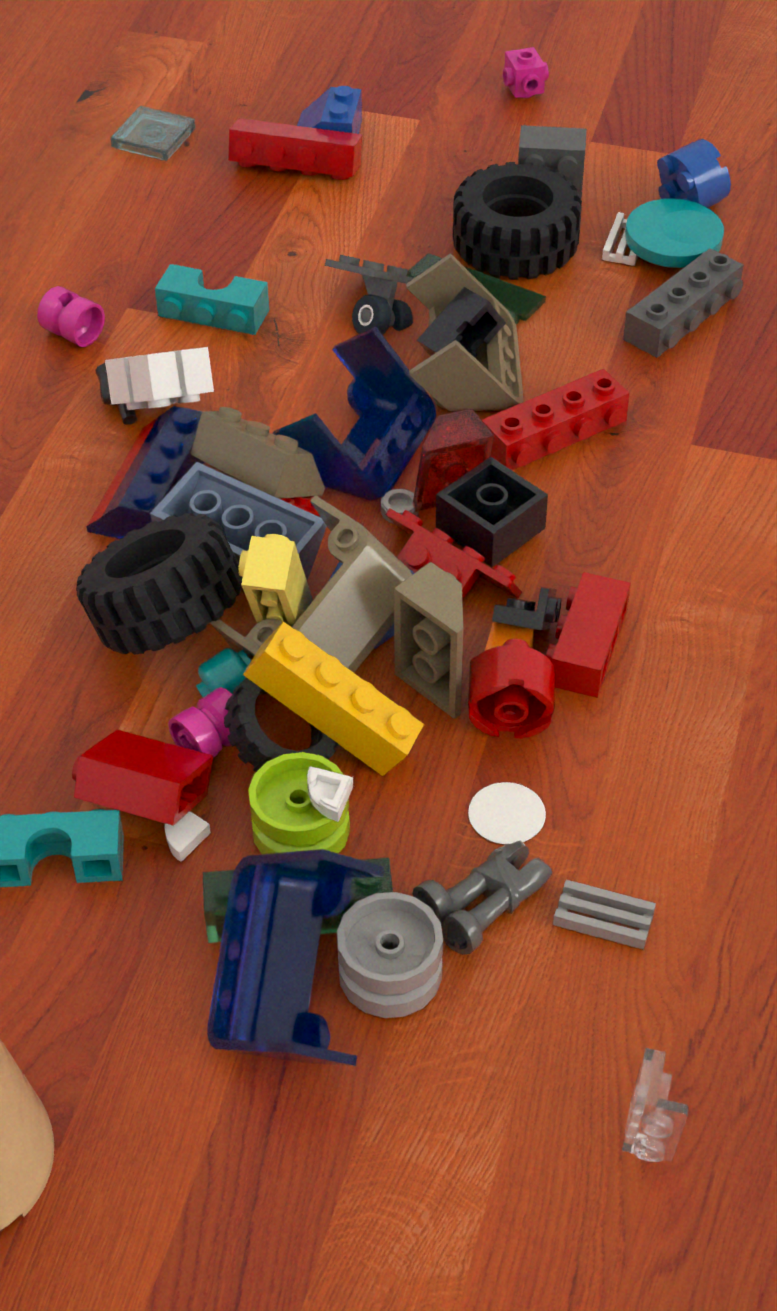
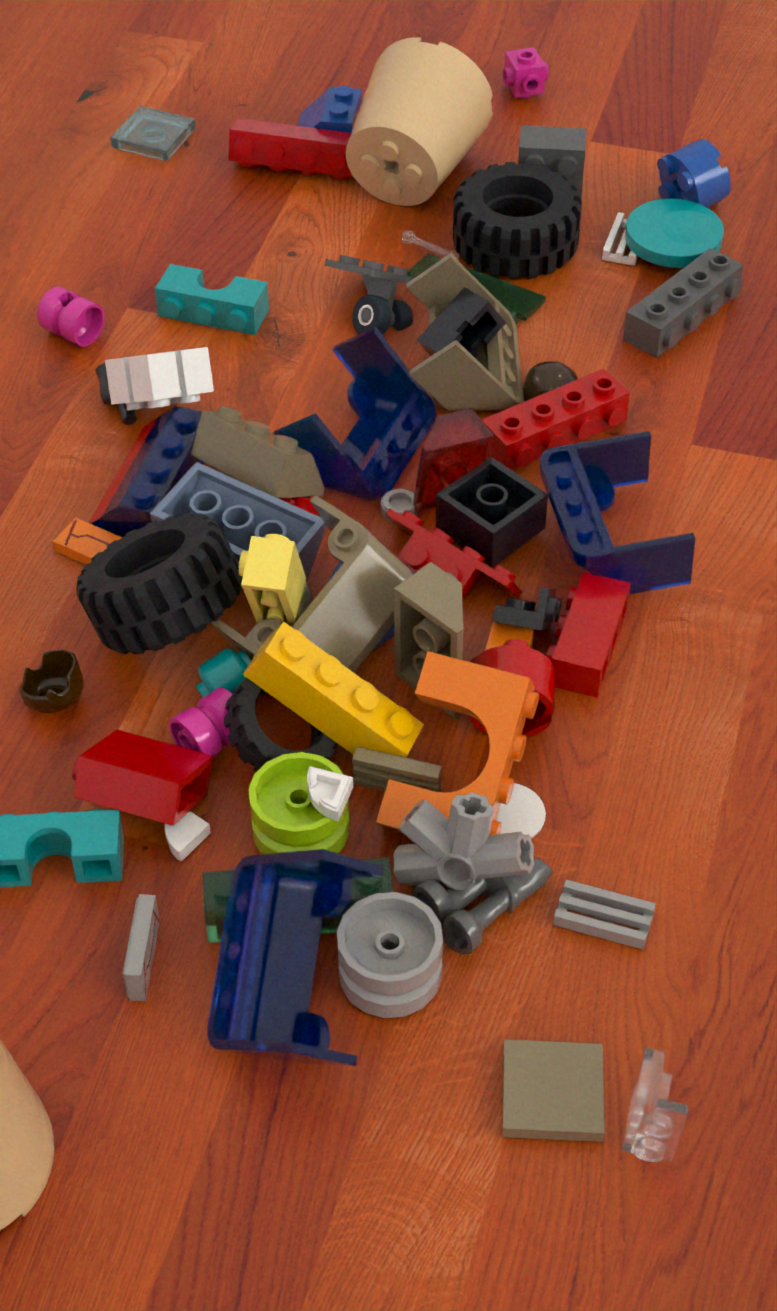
(54, 683): none -> dark brown hair
(82, 541): none -> orange tile
(141, 947): none -> light grey tile
(375, 768): none -> dark tan tile
(409, 237): none -> clear hinge
(417, 120): none -> tan cone
(458, 847): none -> light grey piece
(499, 703): none -> orange arch
(546, 377): none -> dark brown hair
(553, 1090): none -> dark tan tile
(581, 486): none -> clear blue windscreen

